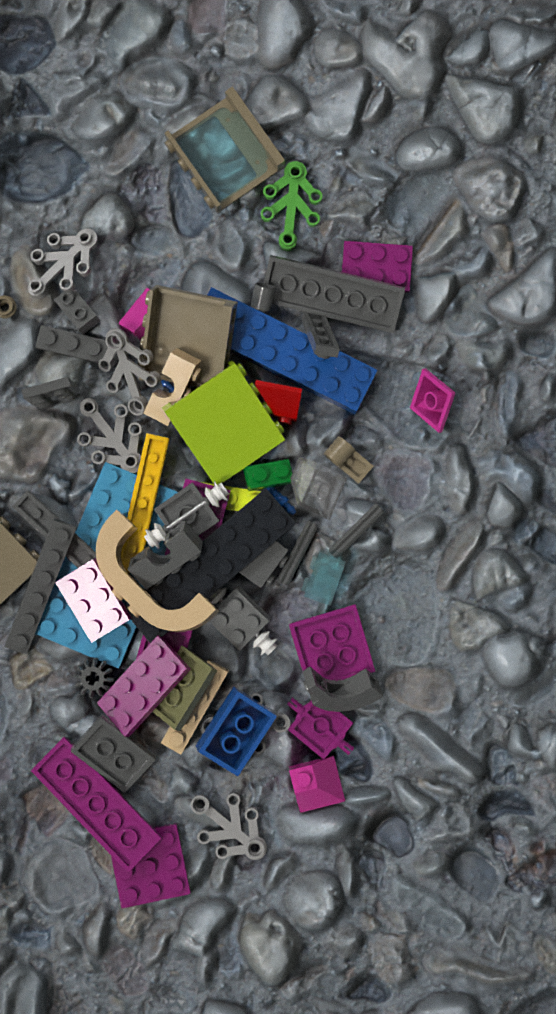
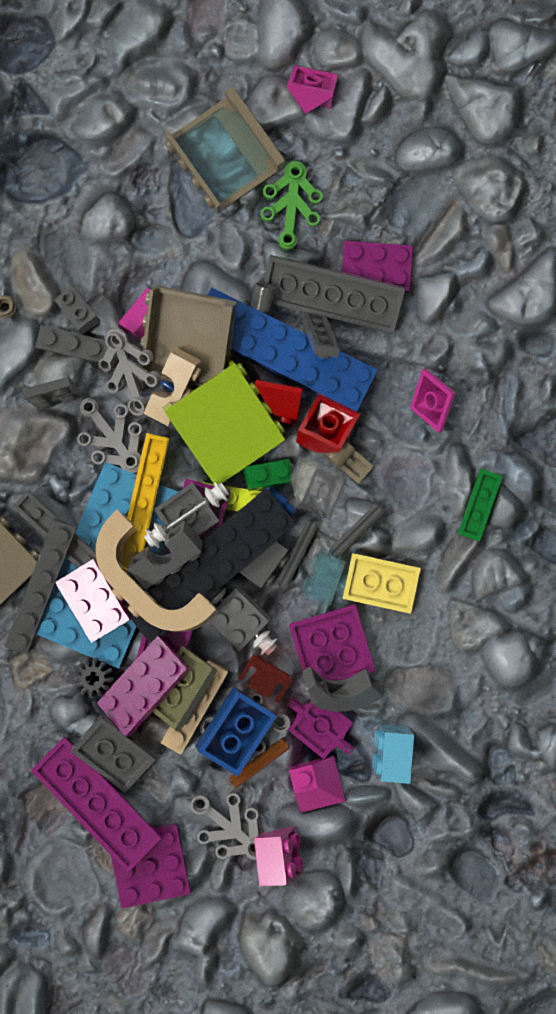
(64, 260): light grey plant -> none
(260, 762): none -> dark orange axle
(266, 677): none -> clear red panel
(278, 856): none -> slope
(312, 87): none -> dark pink slope
(326, 426): none -> red slope
(381, 583): none -> light yellow plate
(393, 754): none -> medium azure brick
(479, 505): none -> green plate

